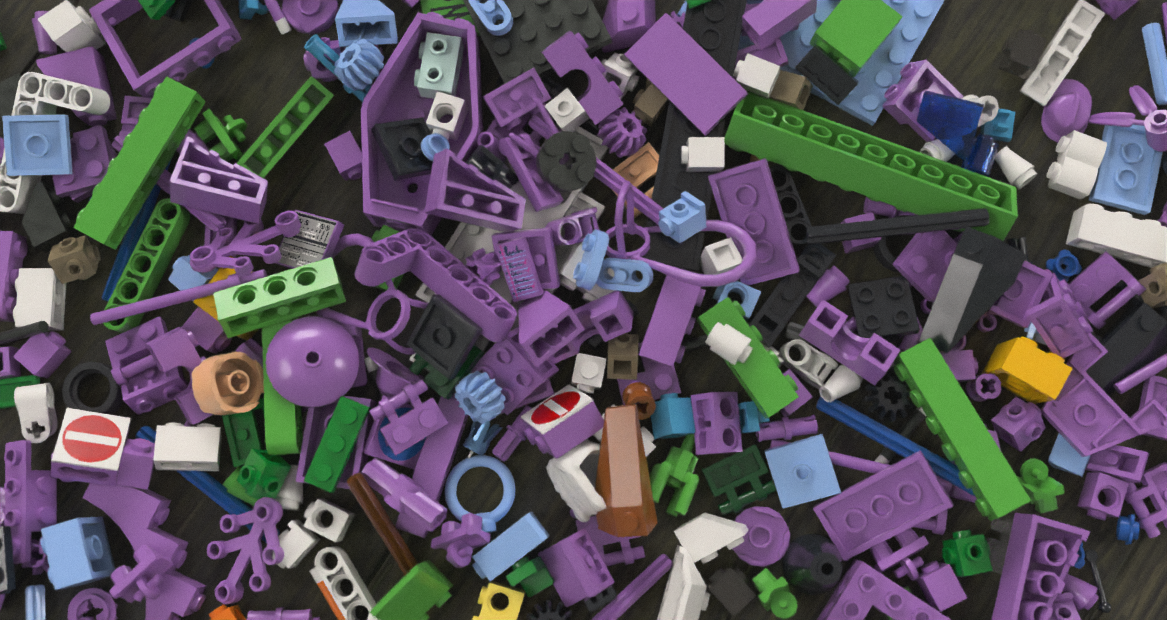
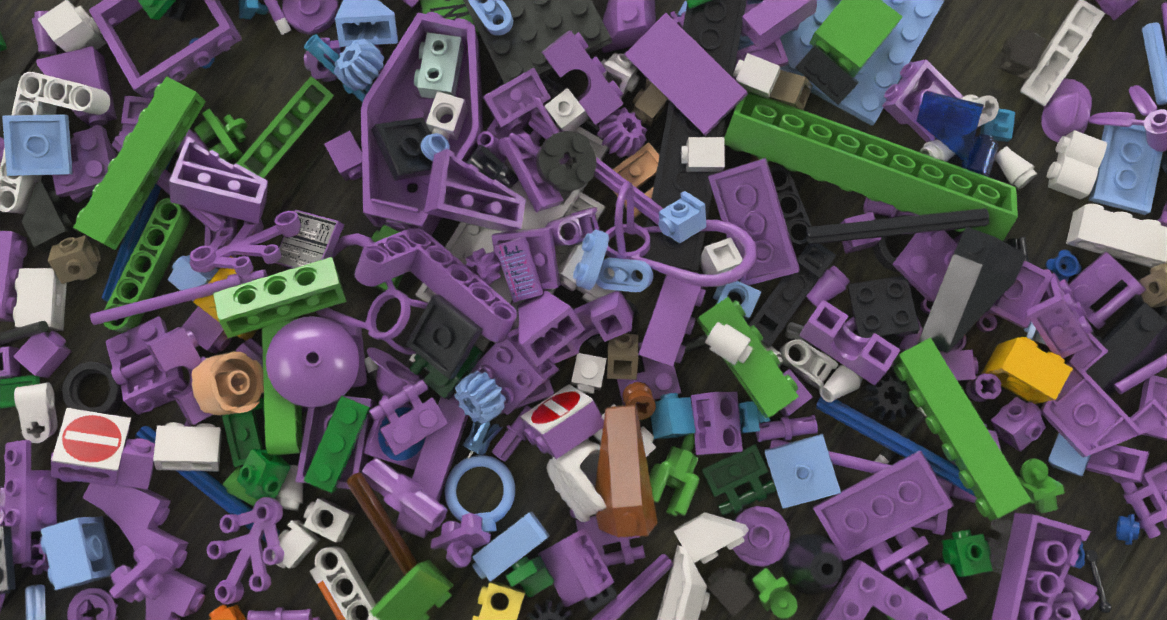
(1114, 491): medium lavender brick -> none

